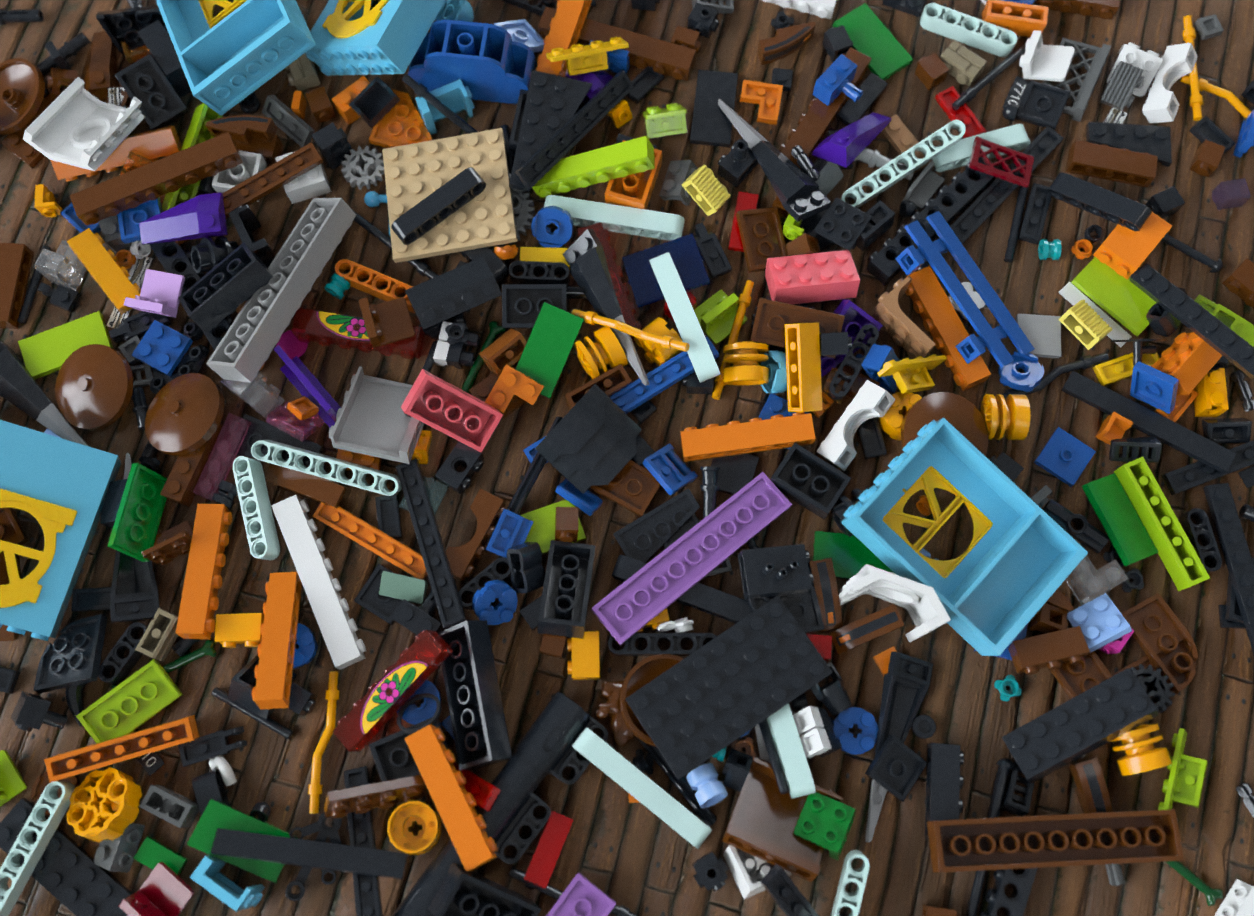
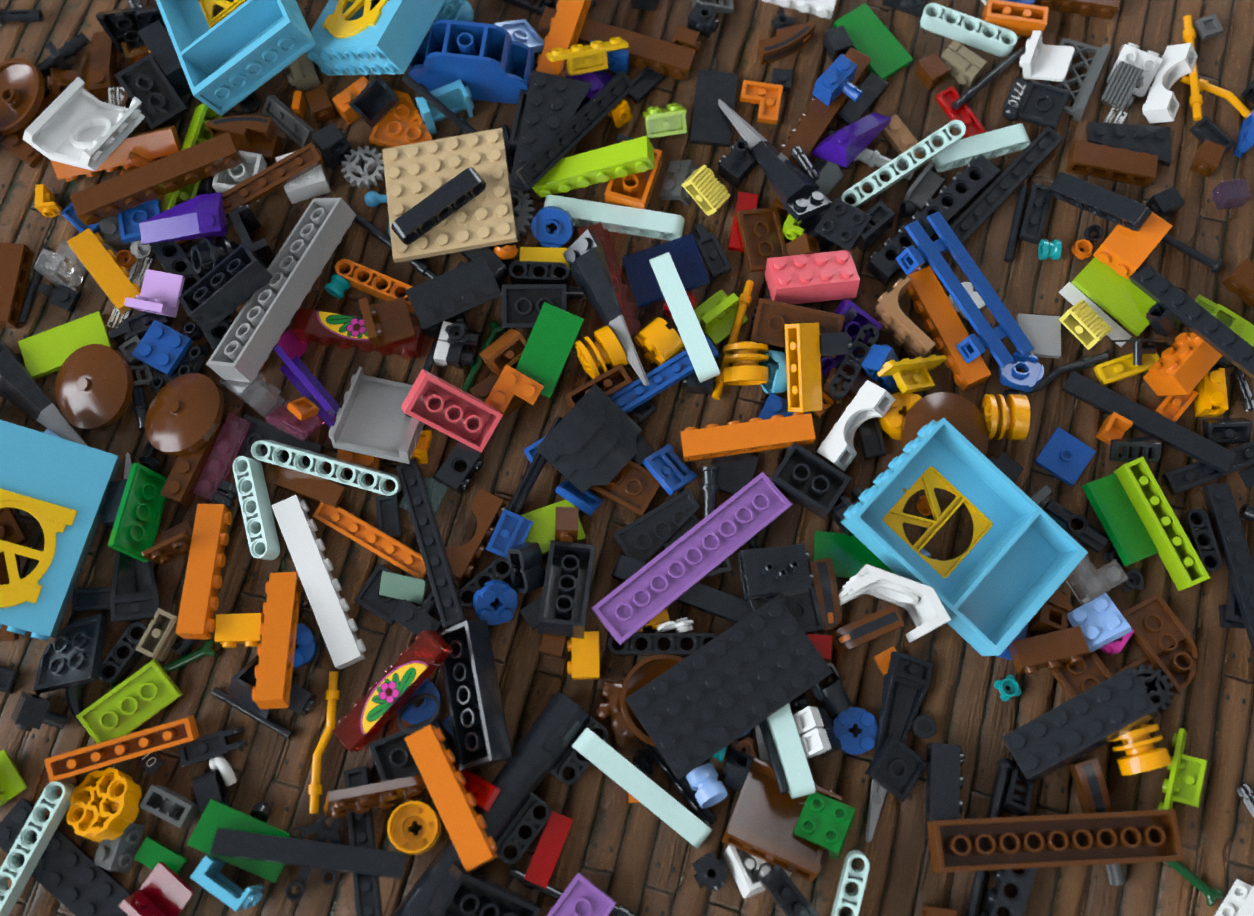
(665, 341): light orange bar -> none
(989, 168): dark red window -> none
(1154, 387): blue plate -> none

